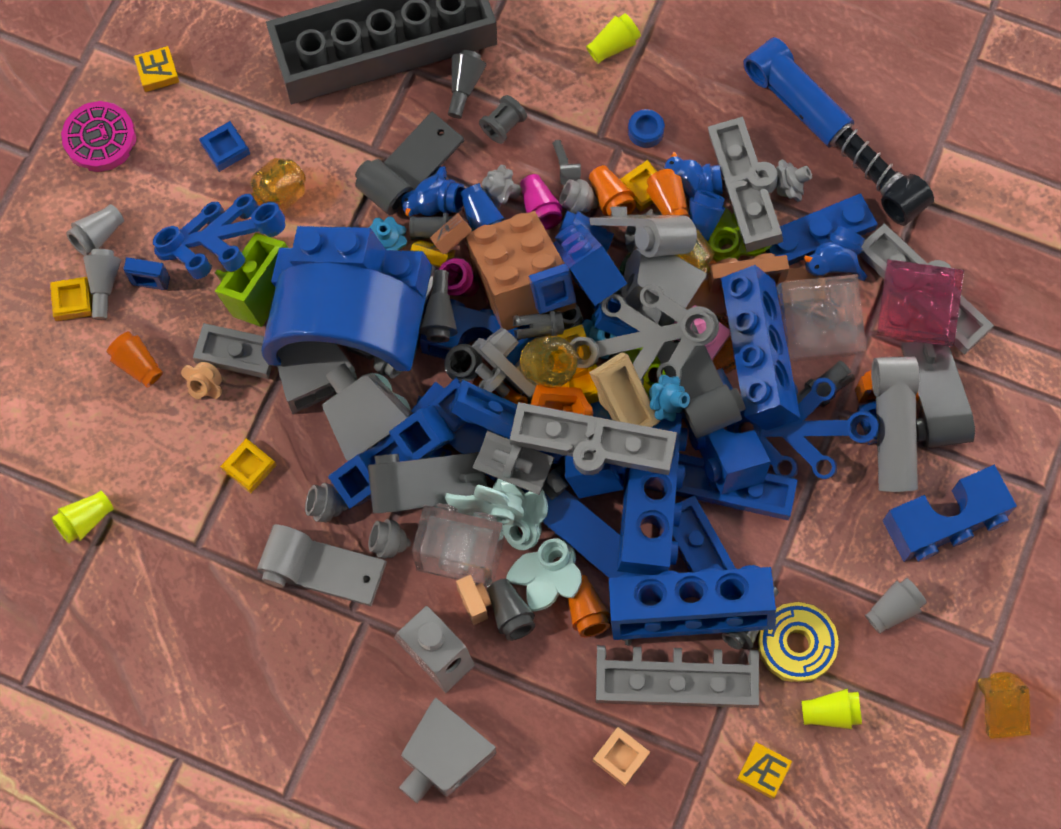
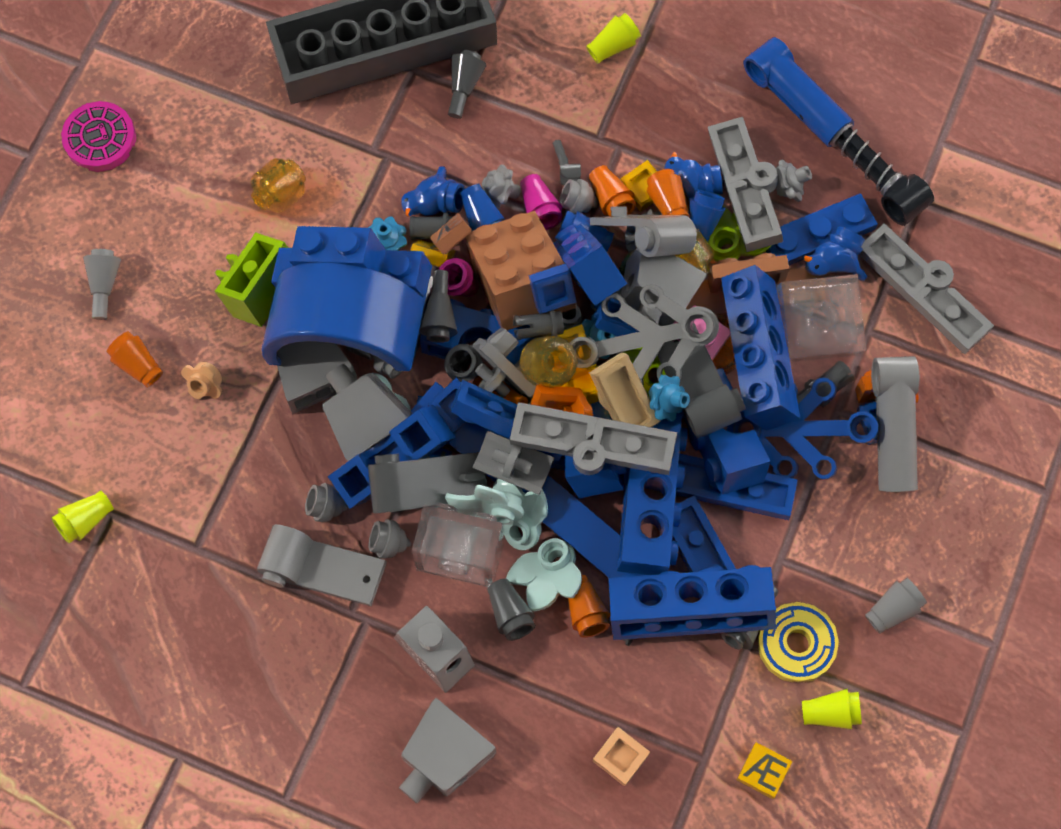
(71, 299): yellow tile -> none
(94, 229): light grey cone -> none
(146, 273): blue tile -> none
(156, 69): yellow tile -> none
(174, 243): blue plant -> none
(224, 146): blue tile -> none
(231, 351): light grey plate -> none
(248, 465): yellow tile -> none
(409, 164): dark grey door -> none
(474, 598): light nougat plate -> none
(503, 119): dark grey bush -> none
(555, 483): dark grey hand -> none
(646, 128): blue tile -> none
(677, 681): light grey hinge -> none
(920, 302): clear pink plate -> none
(920, 530): blue arch -> none
(944, 407): dark grey door -> none
(1005, 705): clear yellow bracket -> none

